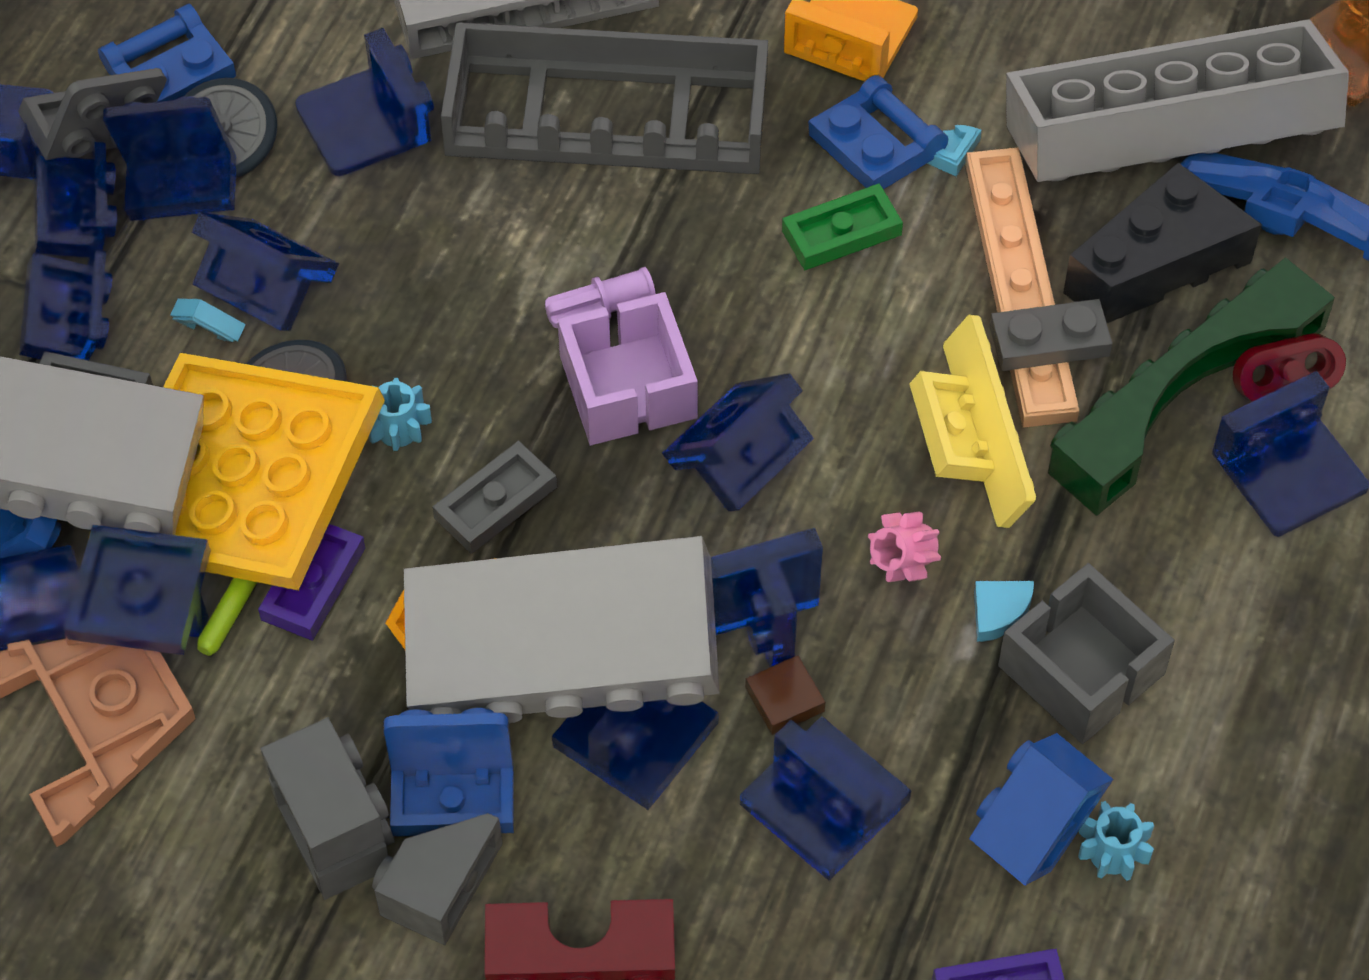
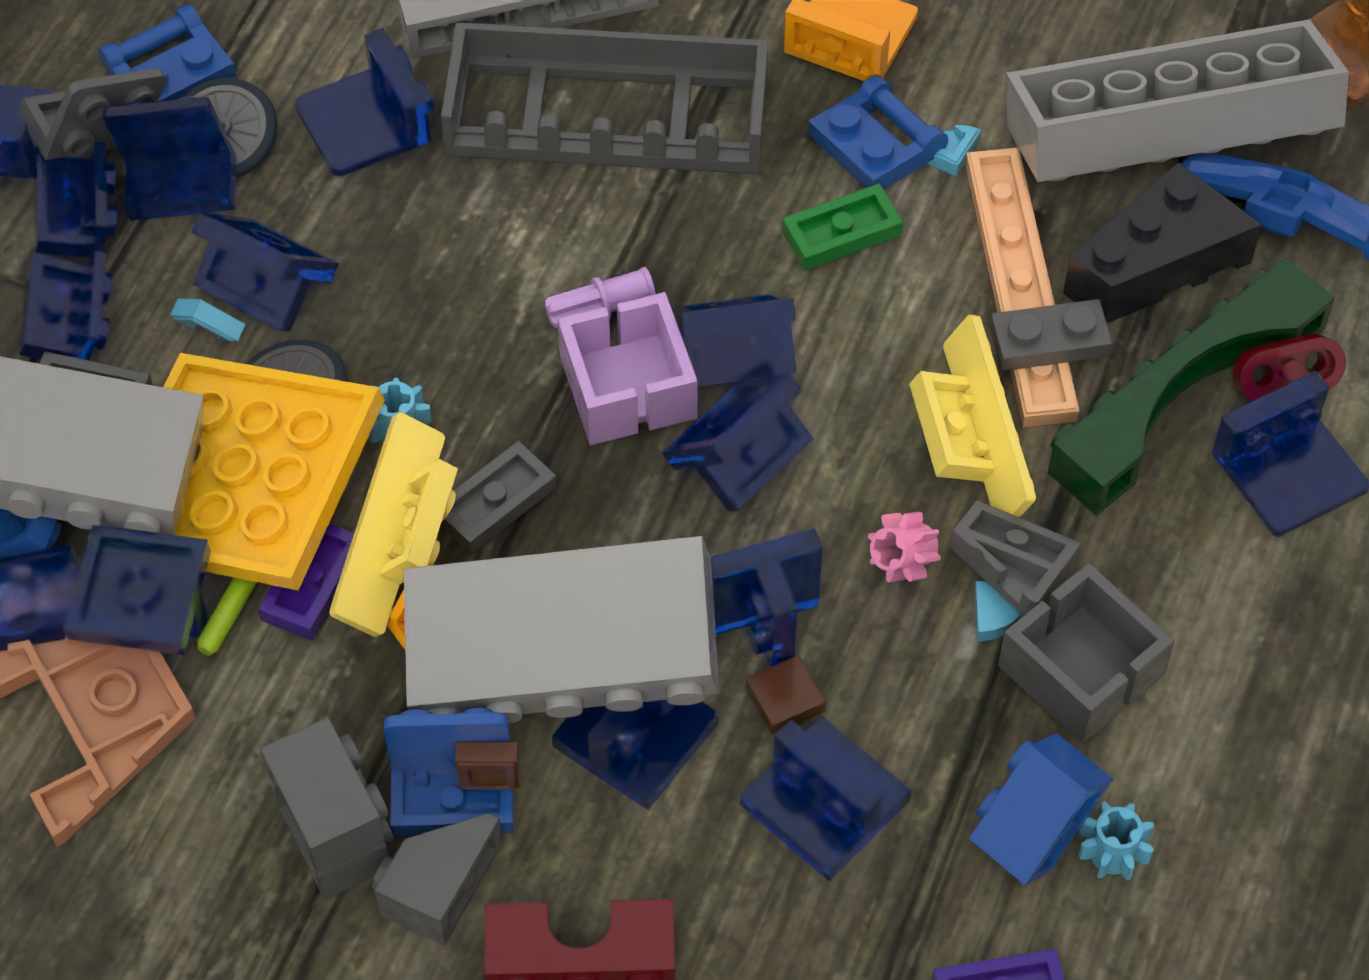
(396, 525): none -> light yellow bracket
(487, 765): none -> reddish brown tile
(738, 338): none -> clear blue bracket
(1014, 554): none -> dark grey wing

